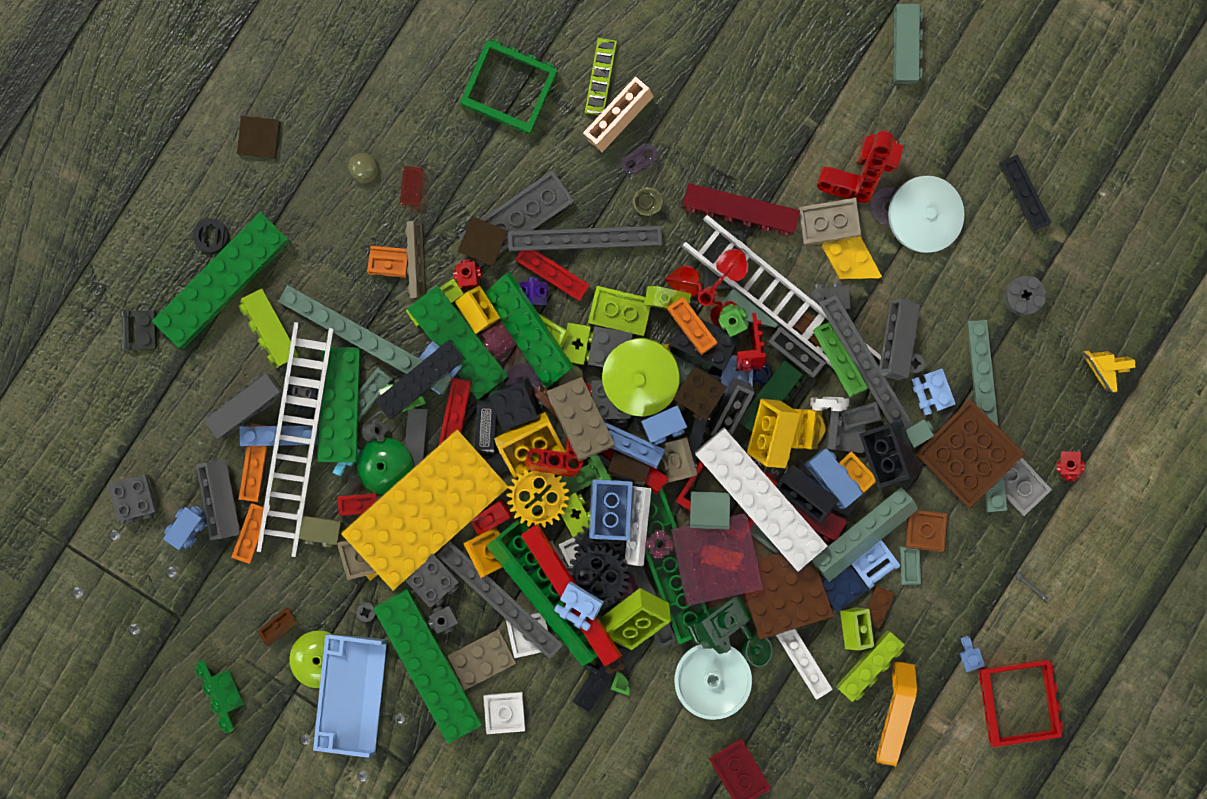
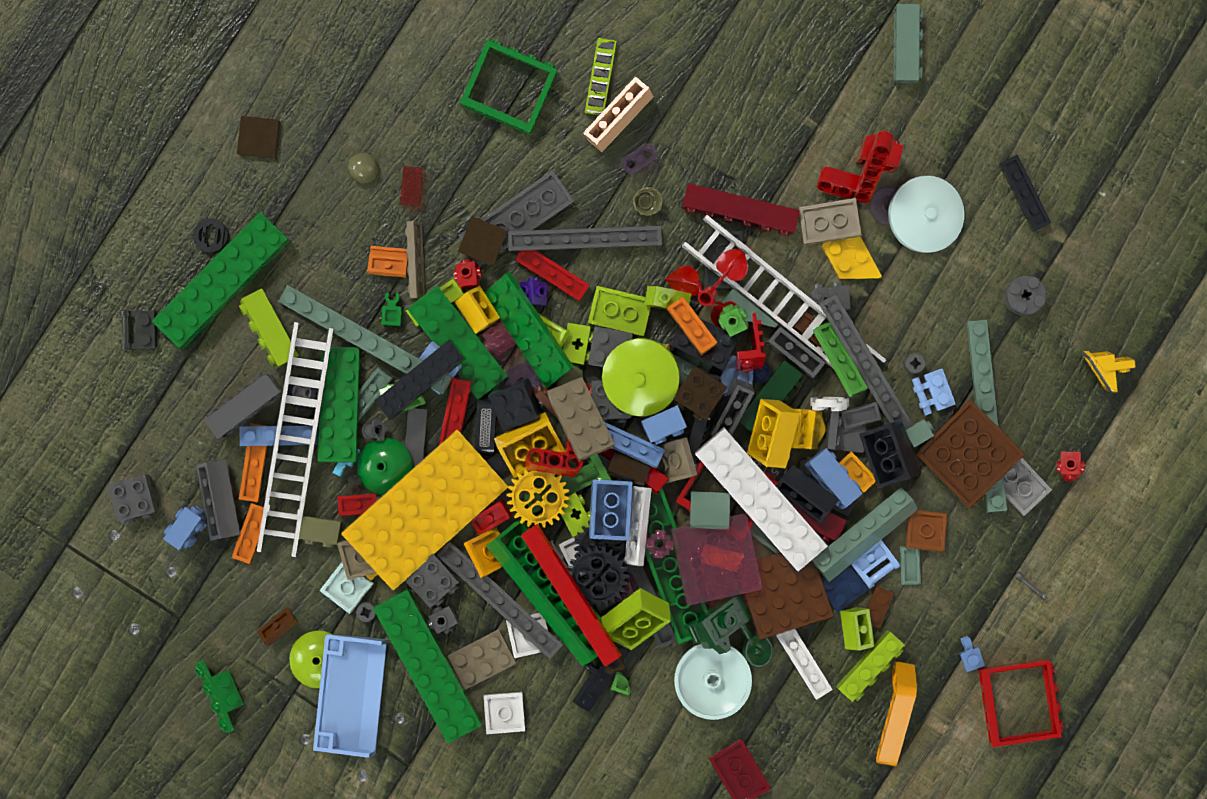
(346, 592): none -> light aqua tile
(392, 313): none -> green plate
(581, 601): light blue plate -> none
(899, 339): dark grey brick -> none

